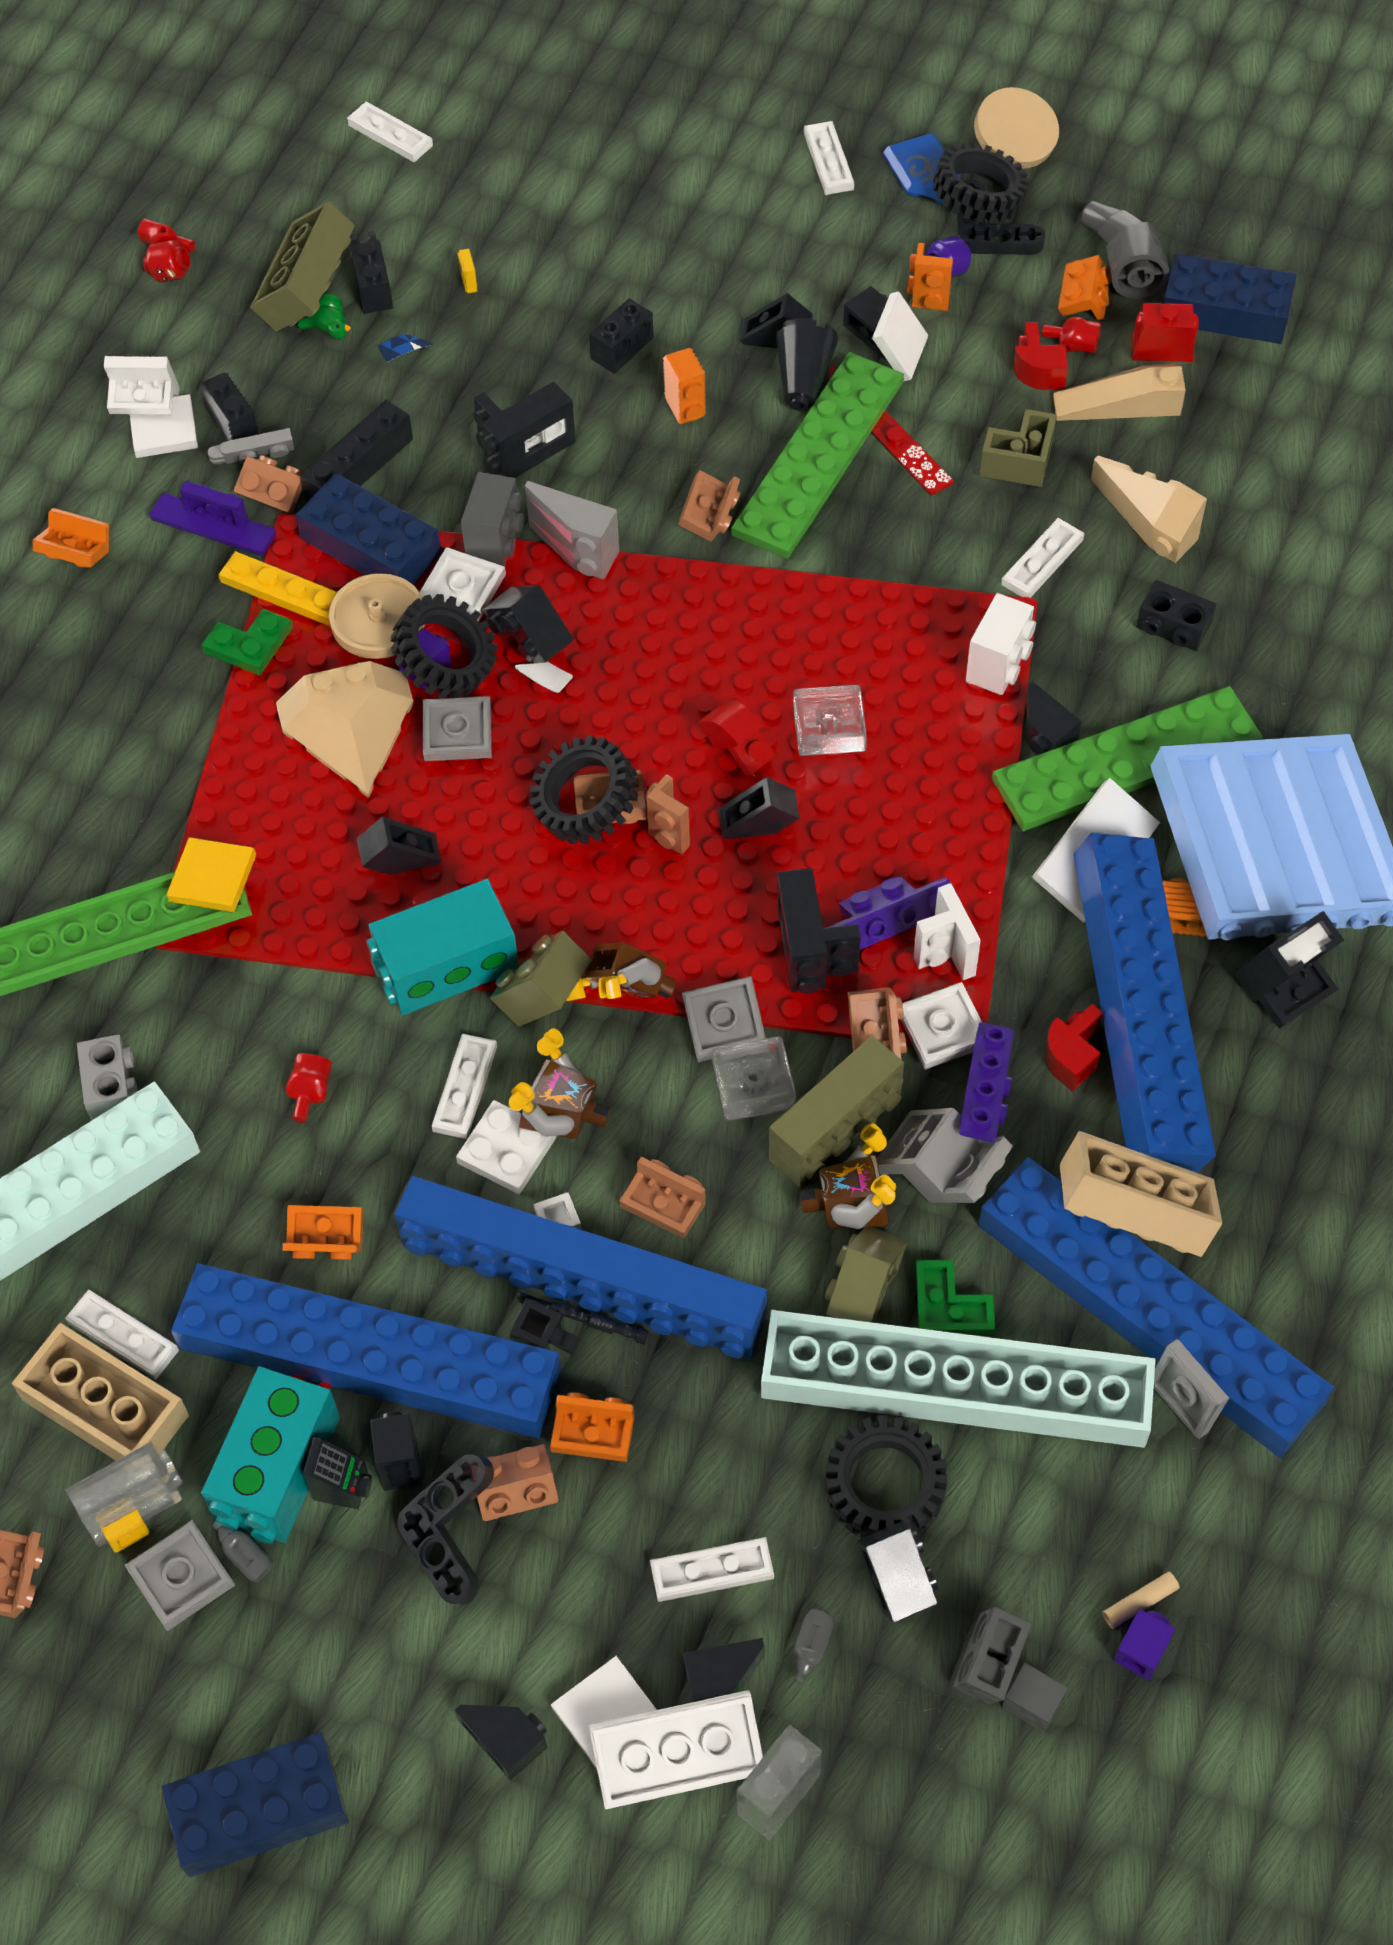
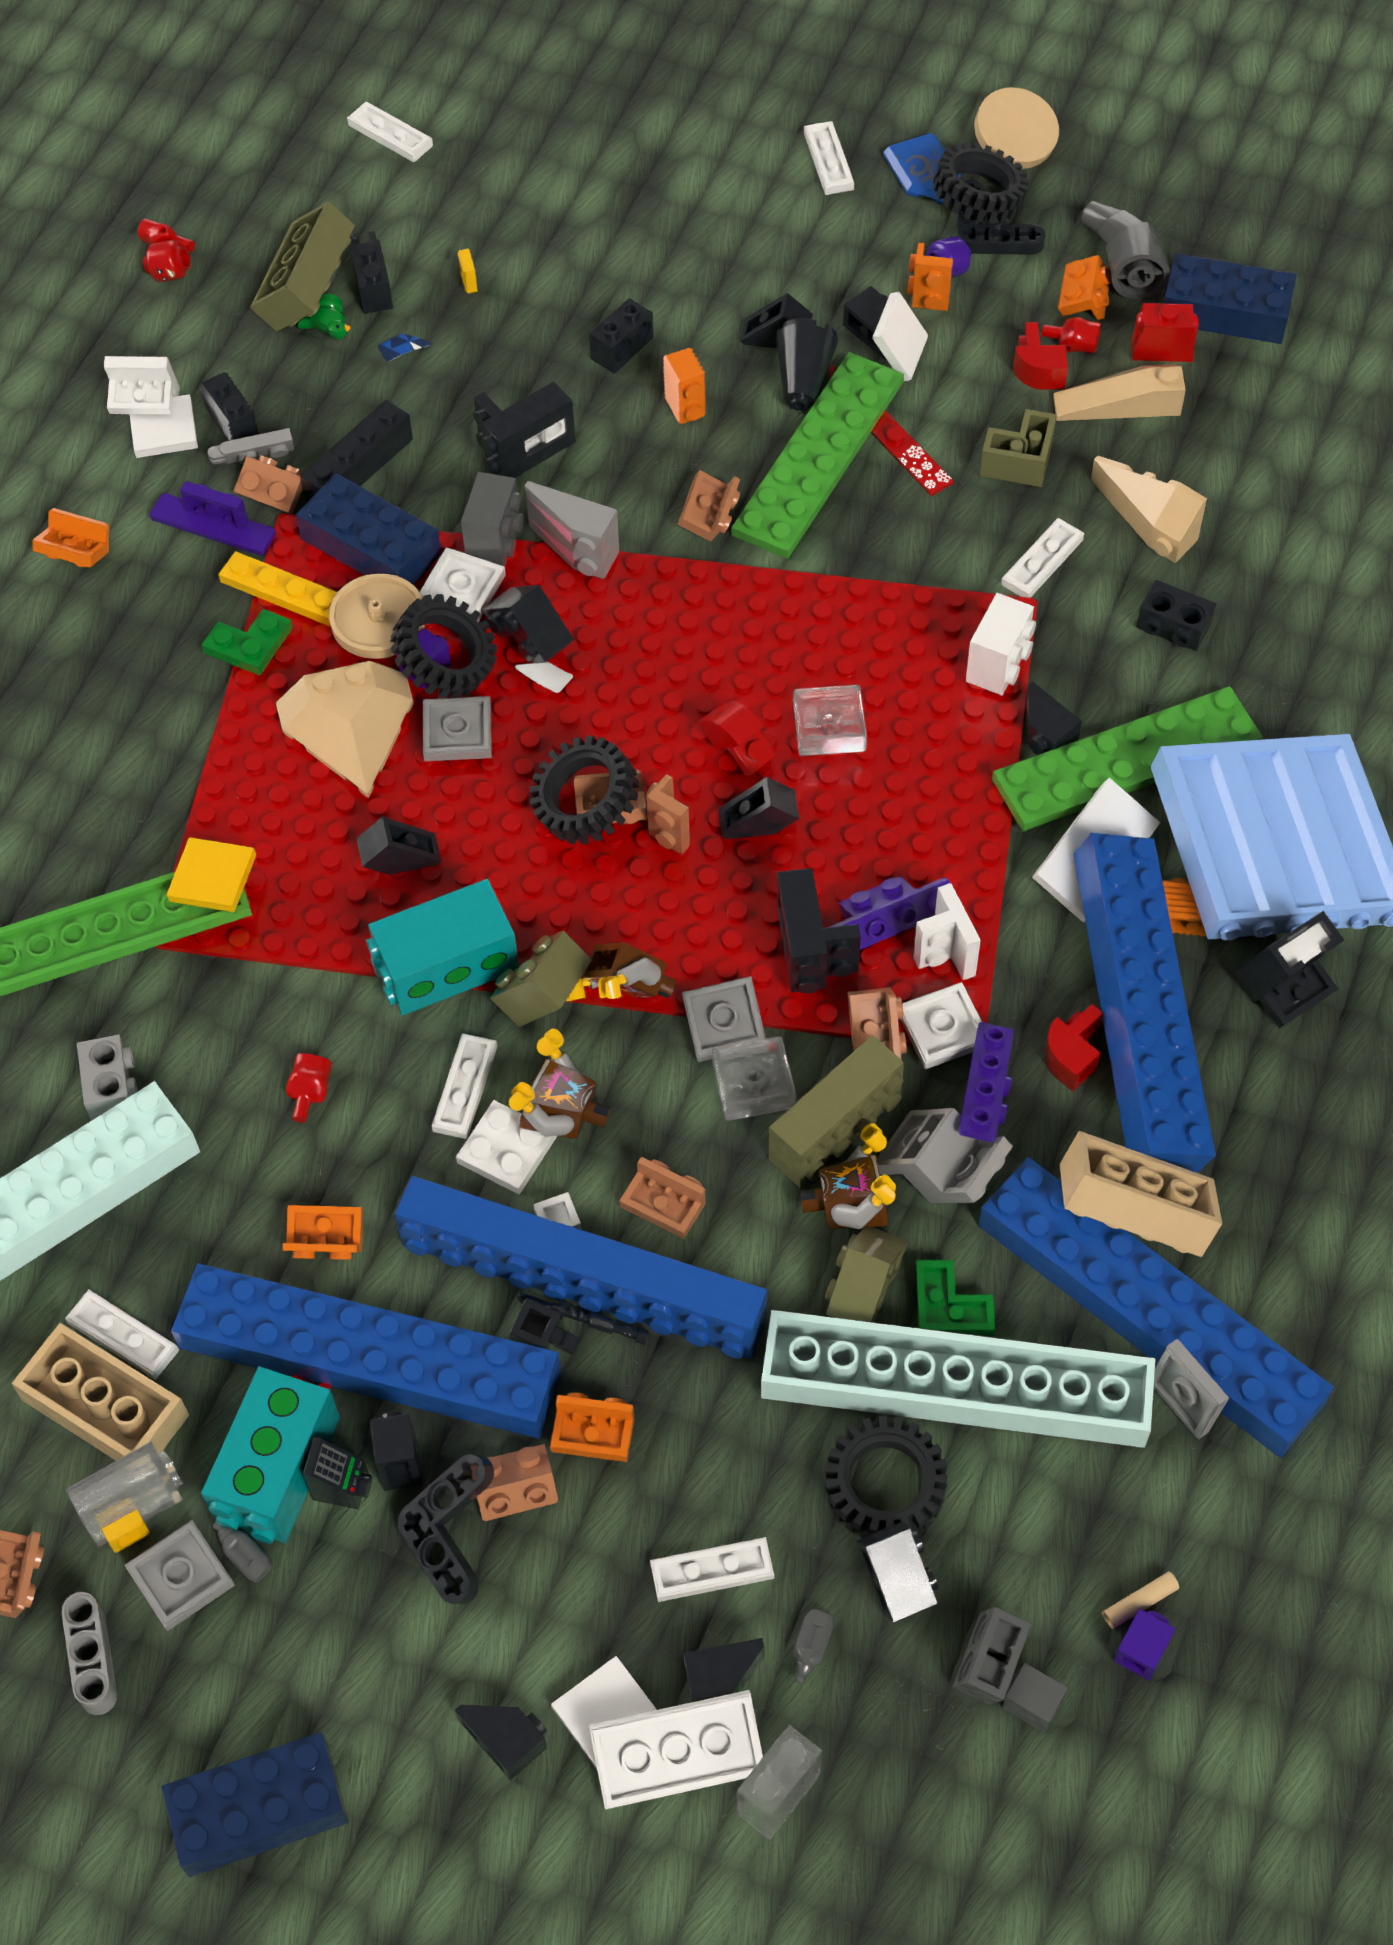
(80, 1637): none -> light grey beam

